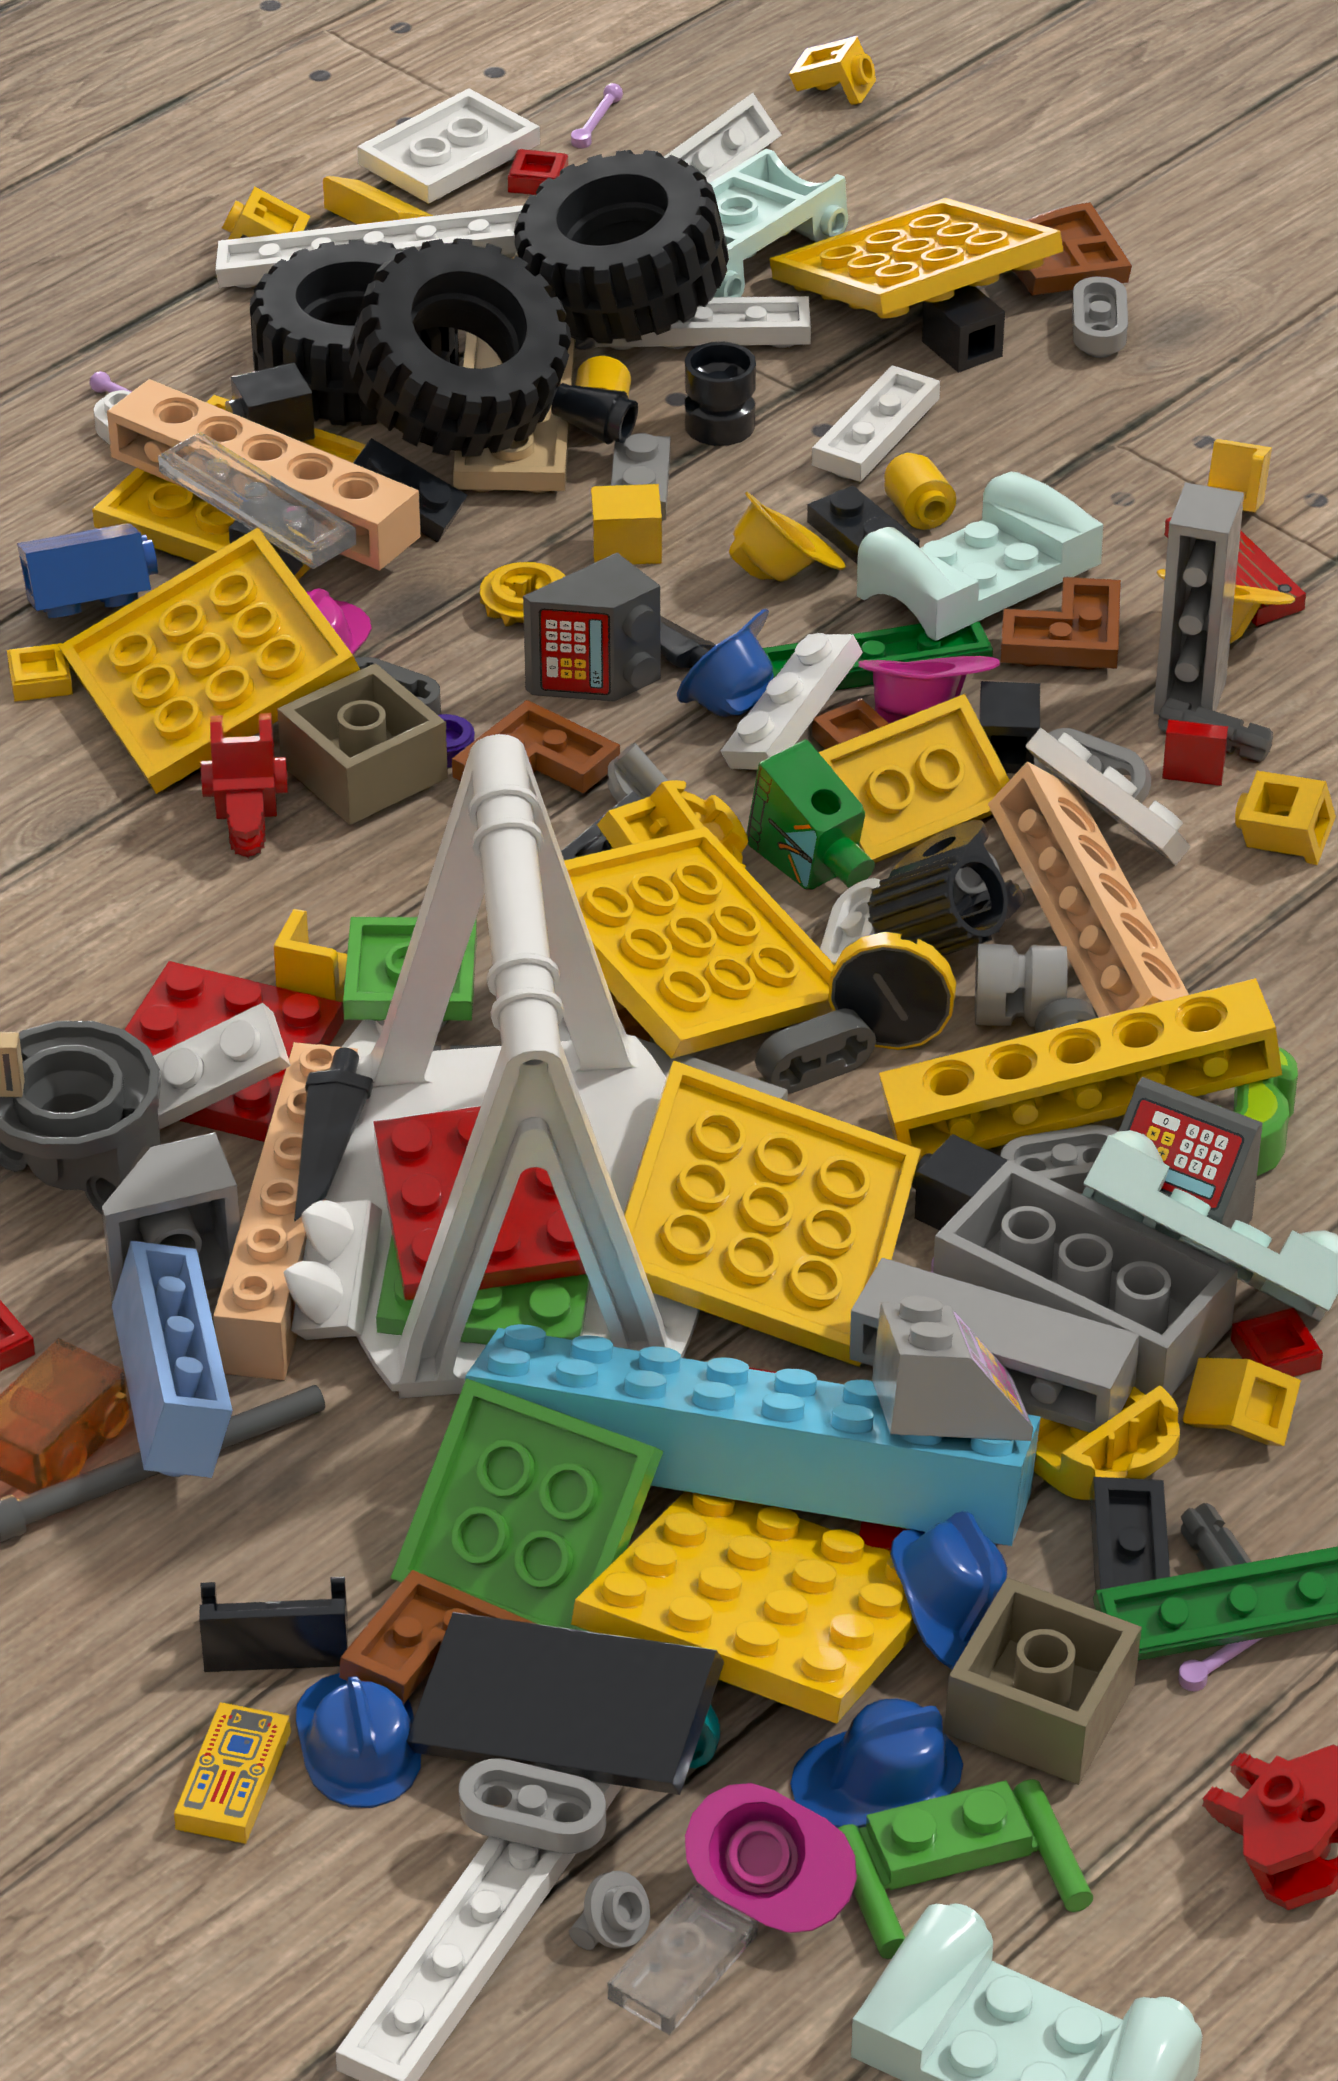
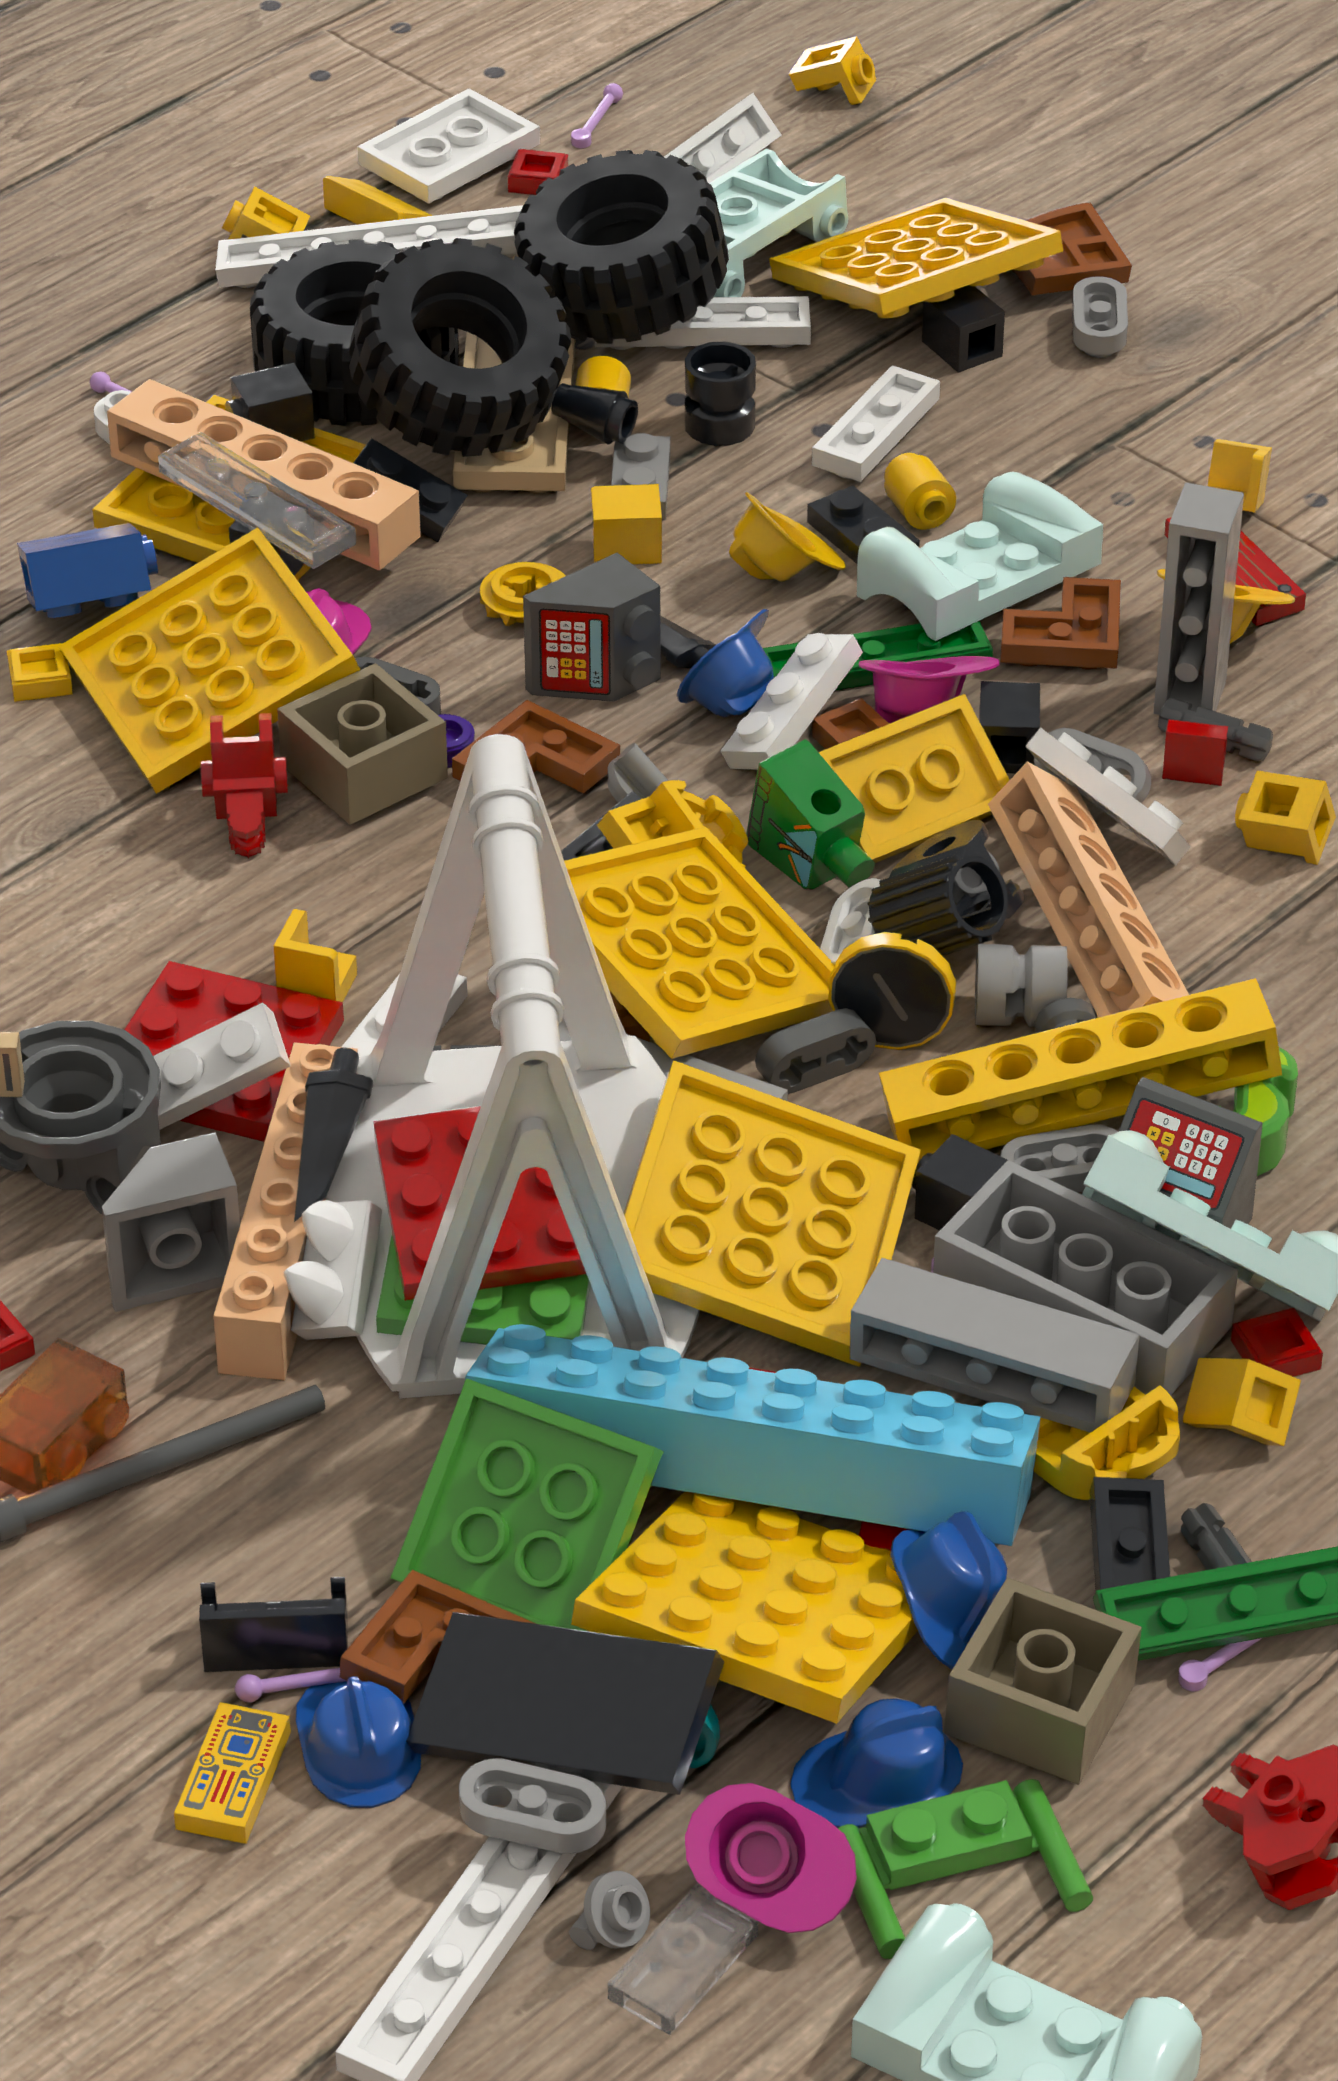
(171, 1360): light blue brick -> none
(250, 1687): none -> lavender hinge
(375, 962): bright green plate -> none
(942, 1377): light grey slope -> none

